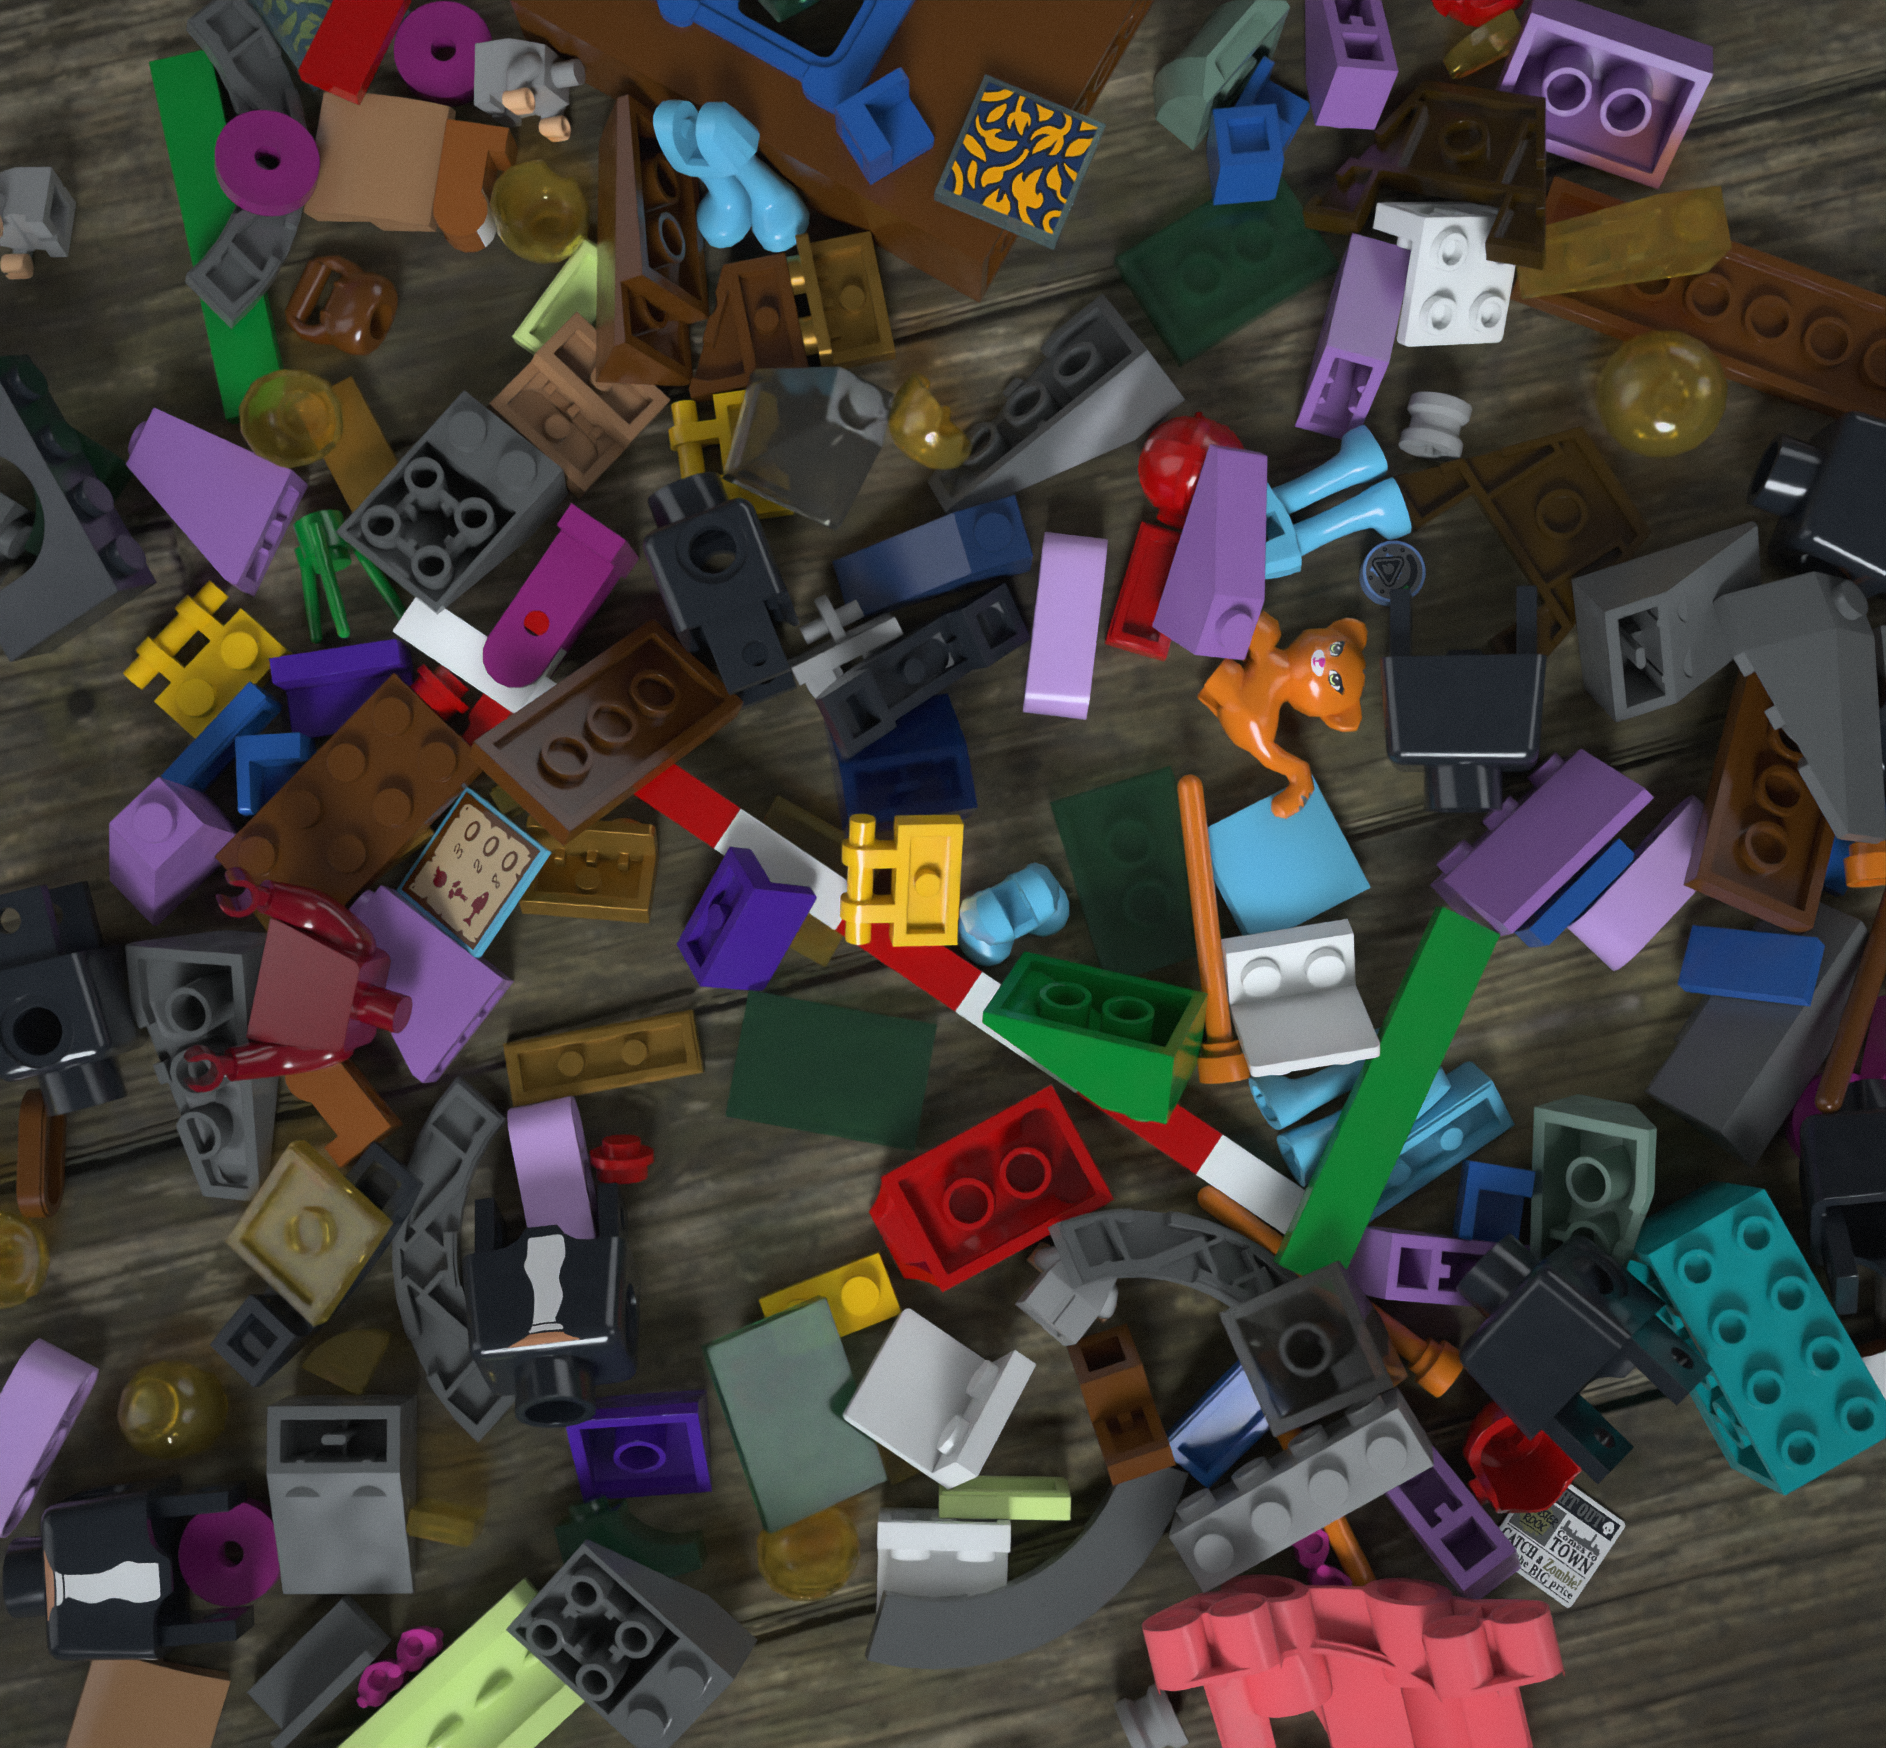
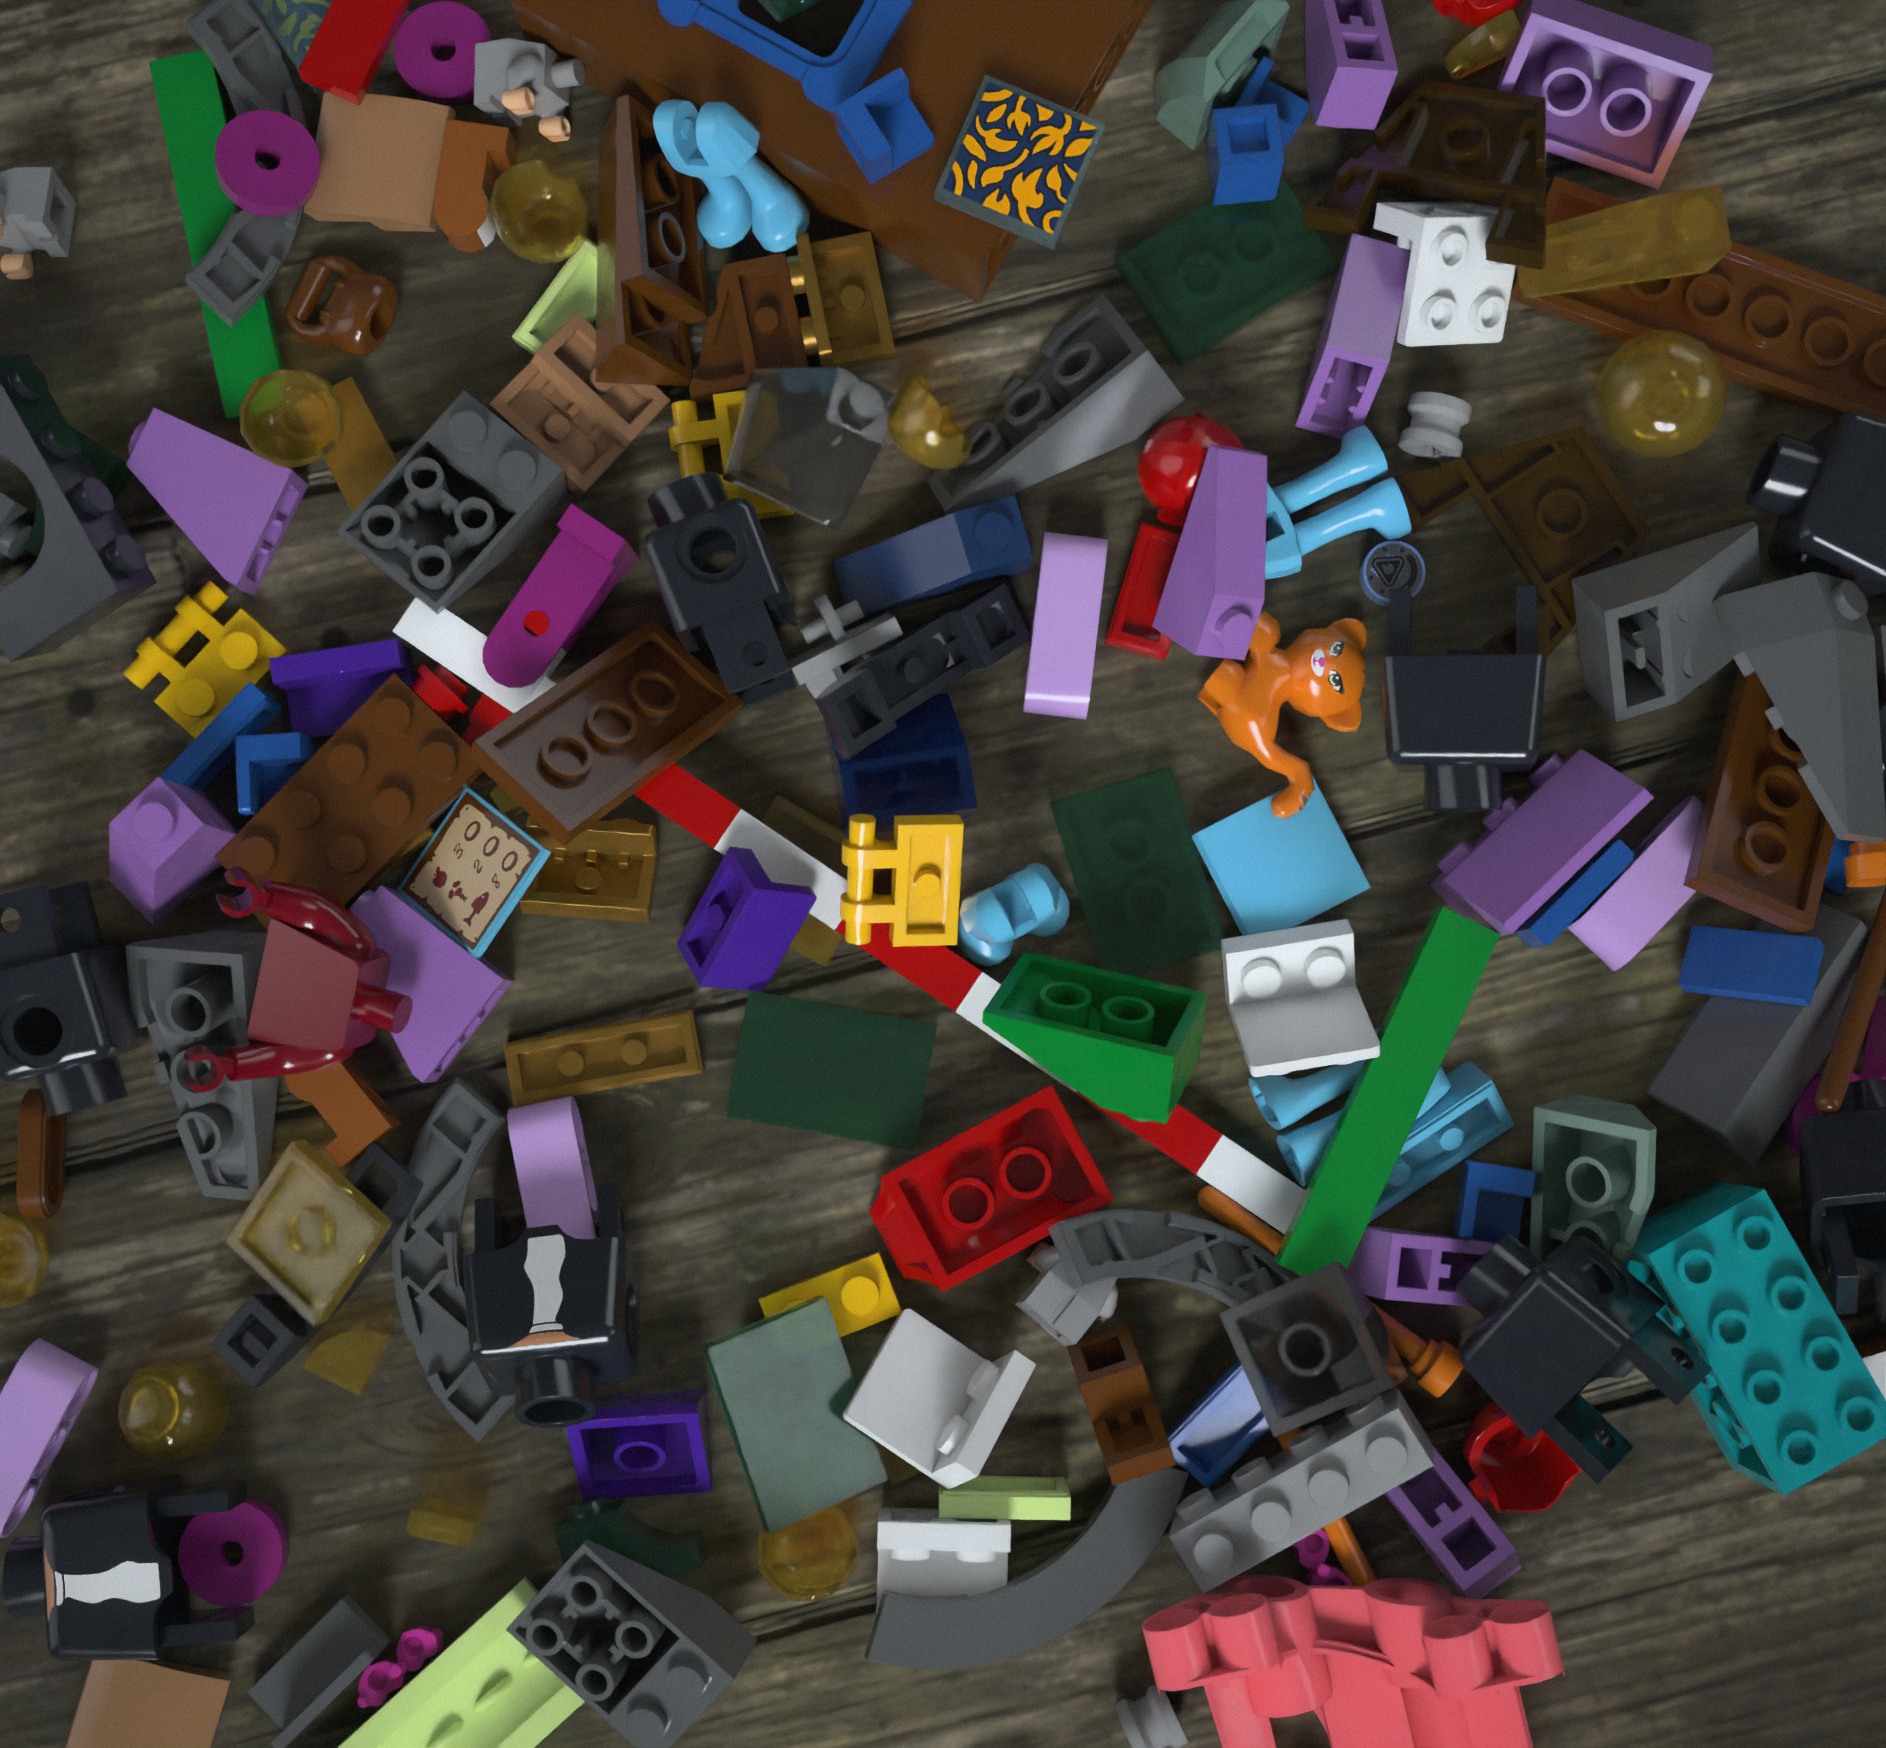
(325, 553): green plant -> none
(343, 1492): dark grey slope -> none
(621, 1159): red plate -> none
(1221, 1053): orange piece -> none
(1563, 1544): sticker -> none

